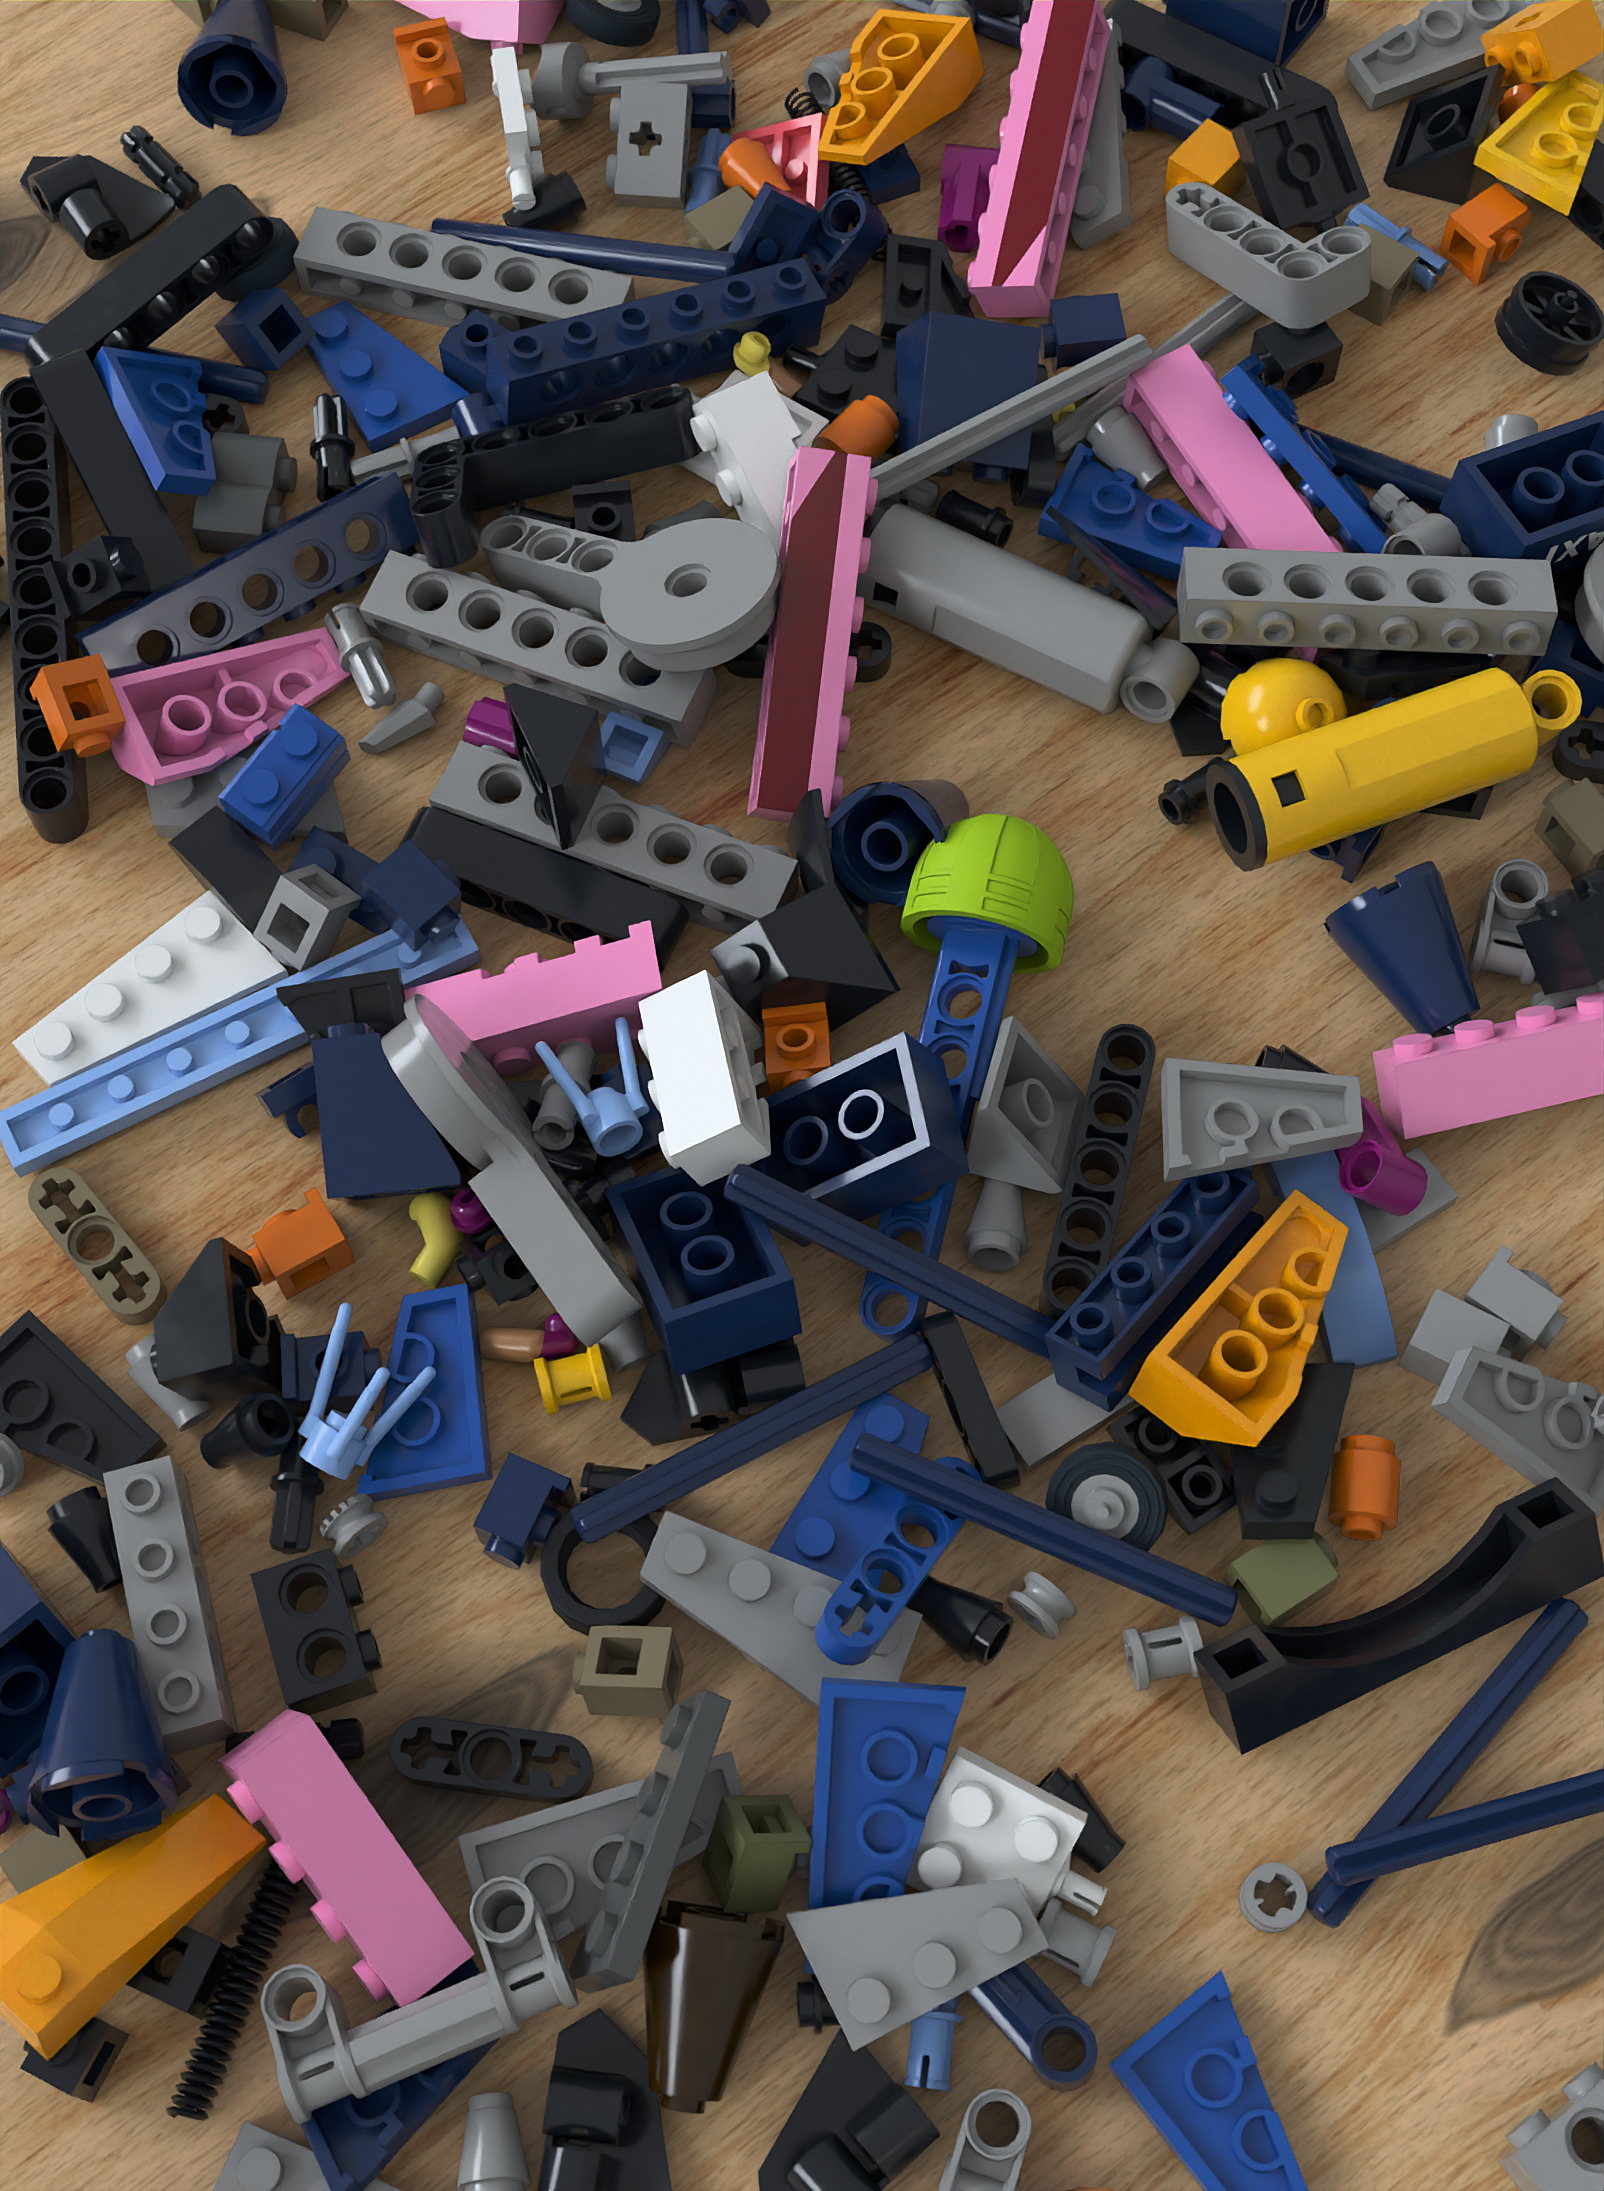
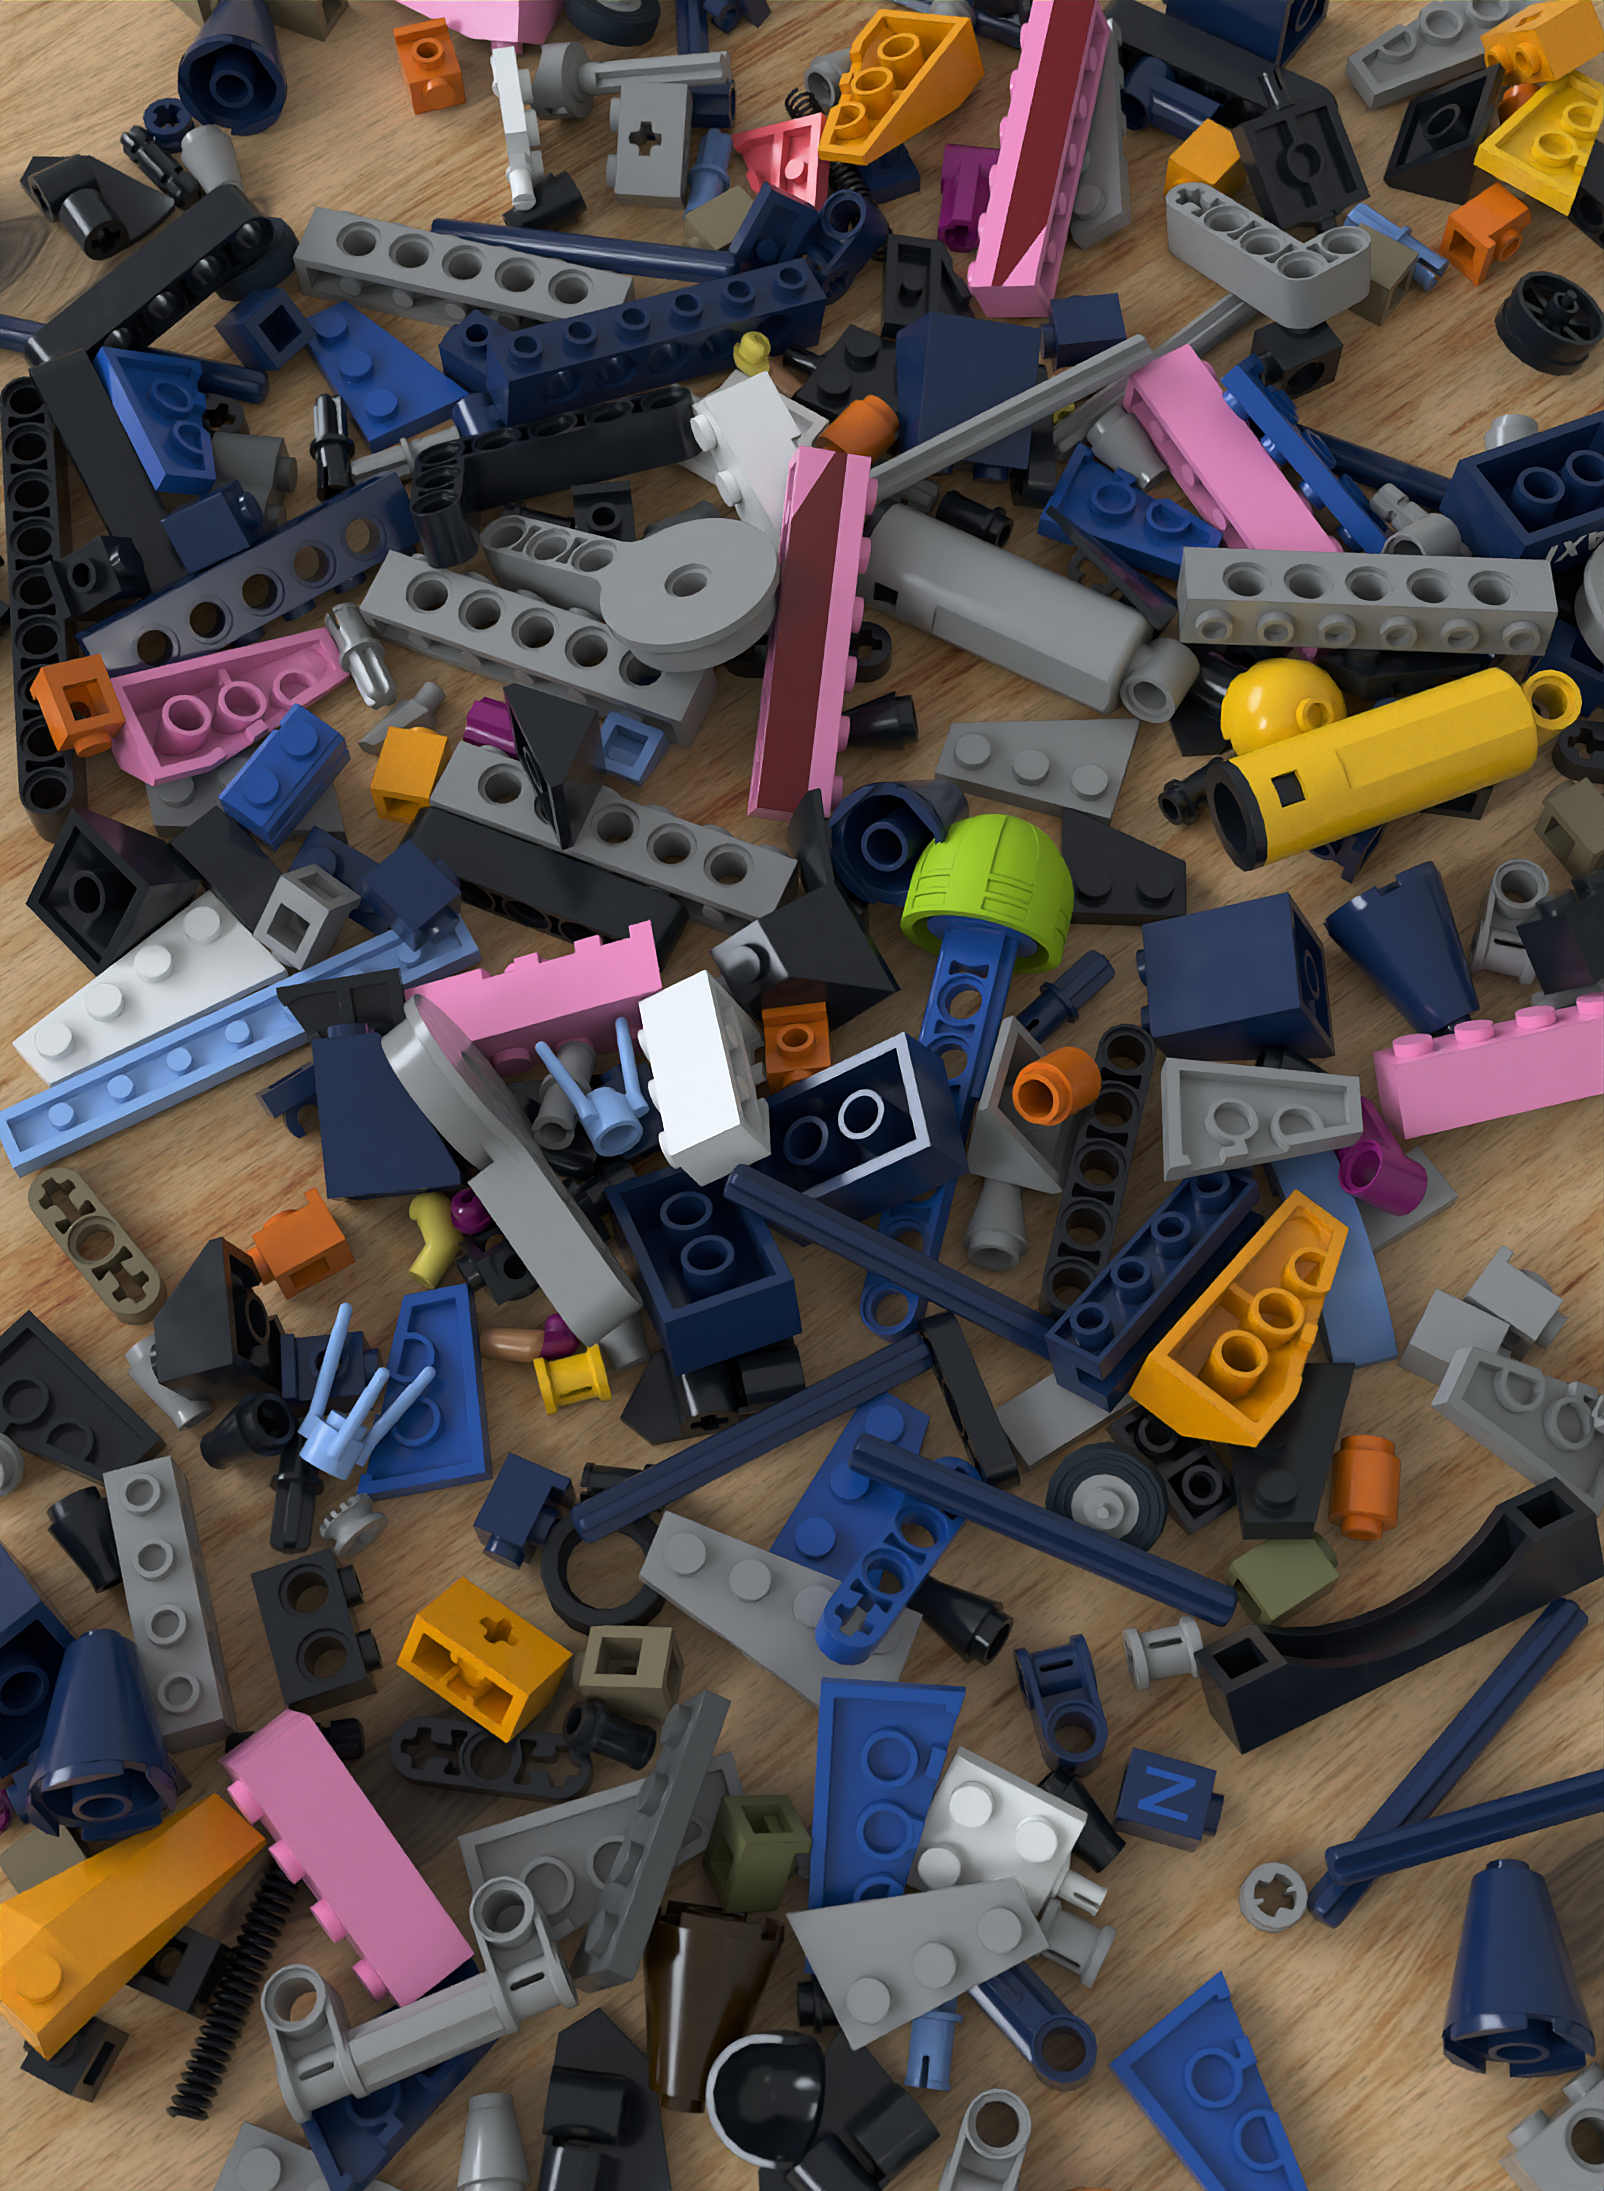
(109, 887): none -> black slope
(167, 112): none -> dark blue bush
(210, 158): none -> light grey cone
(214, 526): none -> dark blue brick
(408, 772): none -> light orange brick
(484, 1659): none -> light orange brick
(594, 1729): none -> black pin
(750, 165): orange cone -> none
(768, 2097): none -> black helmet
(883, 723): none -> black cone
(1041, 1605): light grey bush -> none
(1042, 763): none -> light grey wing
(1056, 1086): none -> orange brick
(1059, 1693): none -> dark blue piece
(1066, 995): none -> dark blue axle
(1118, 875): none -> black wing
(1167, 1801): none -> dark blue brick
(1236, 982): none -> dark blue slope
(1515, 1981): none -> dark blue cone

